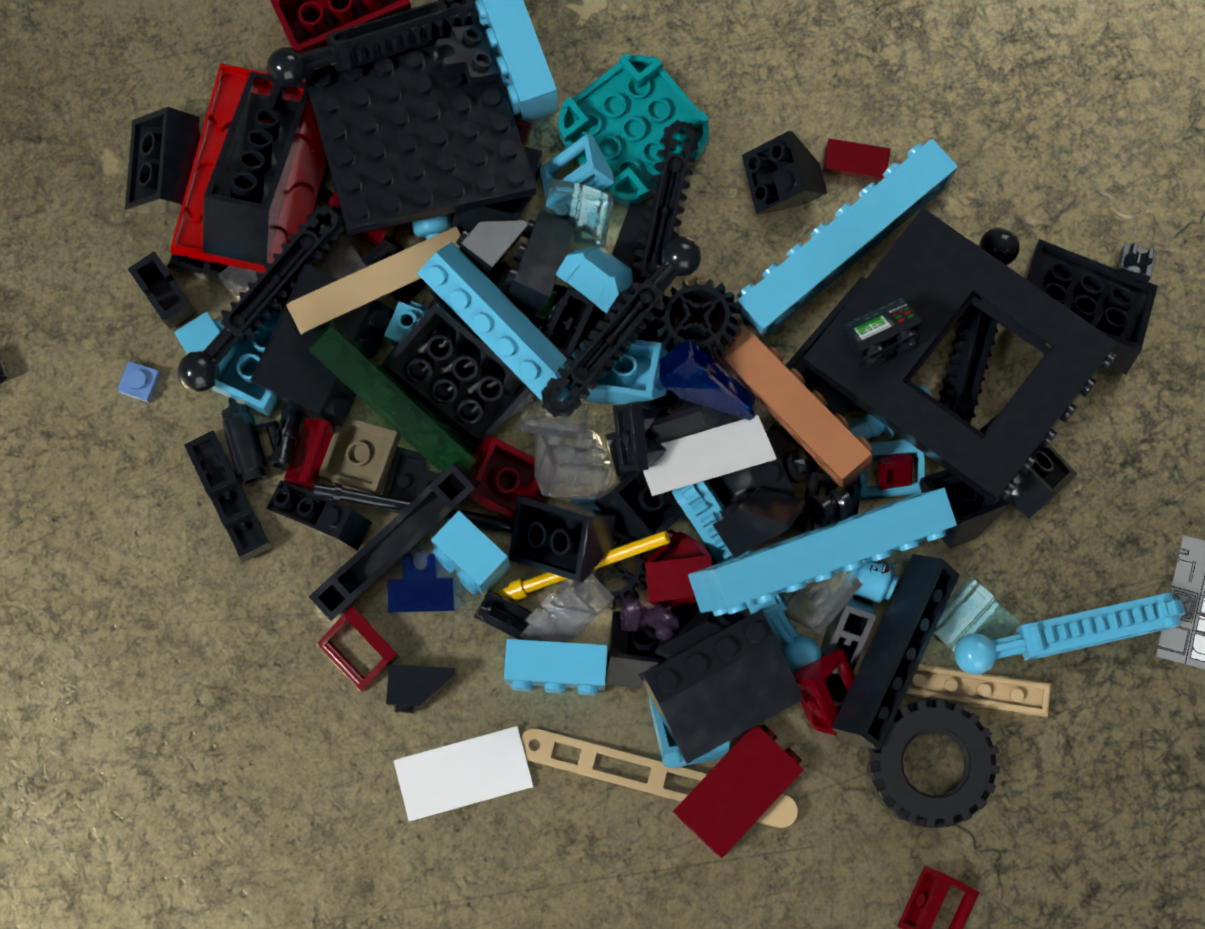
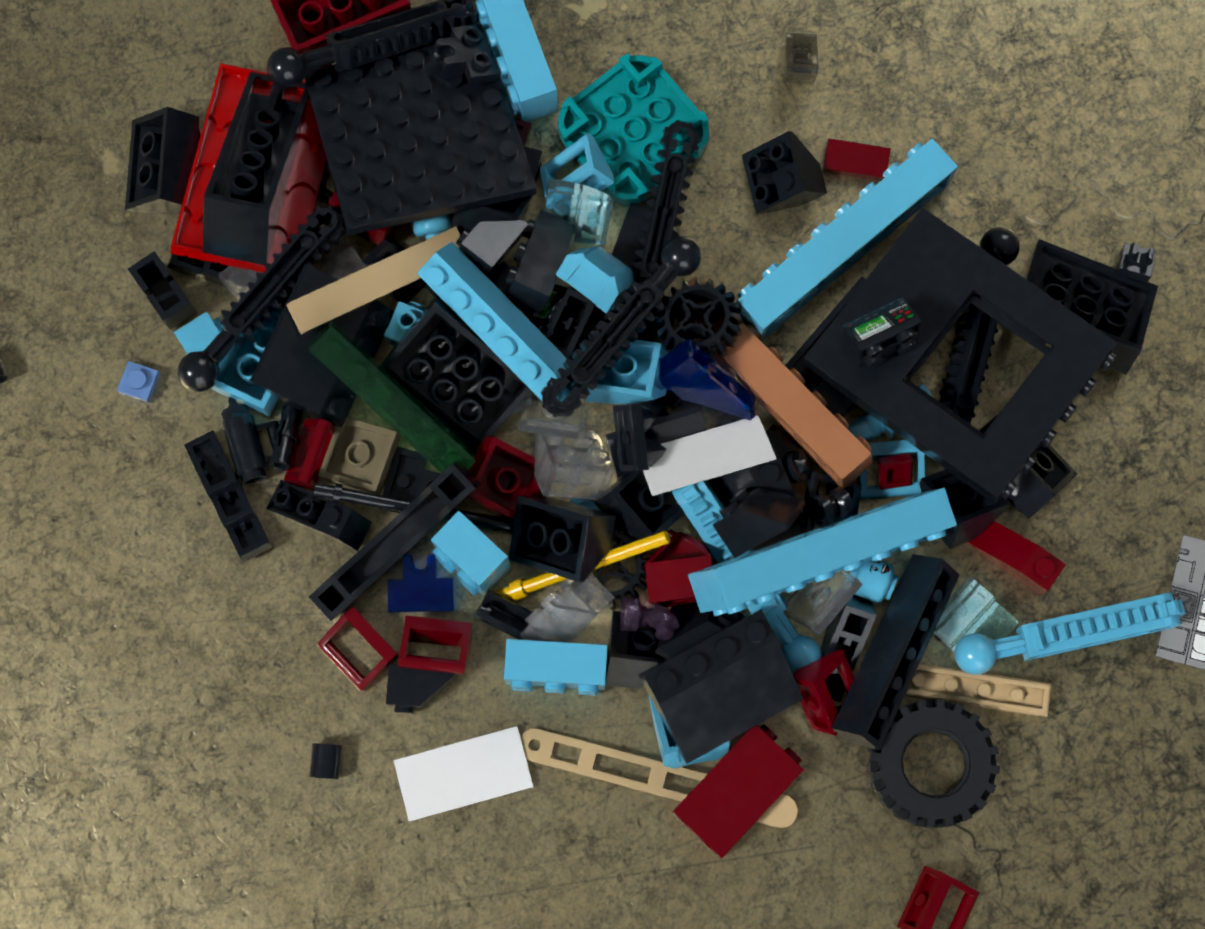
(325, 761): none -> black beam
(435, 632): none -> dark red tile
(800, 58): none -> clear smoke slope
(1018, 557): none -> dark red slope

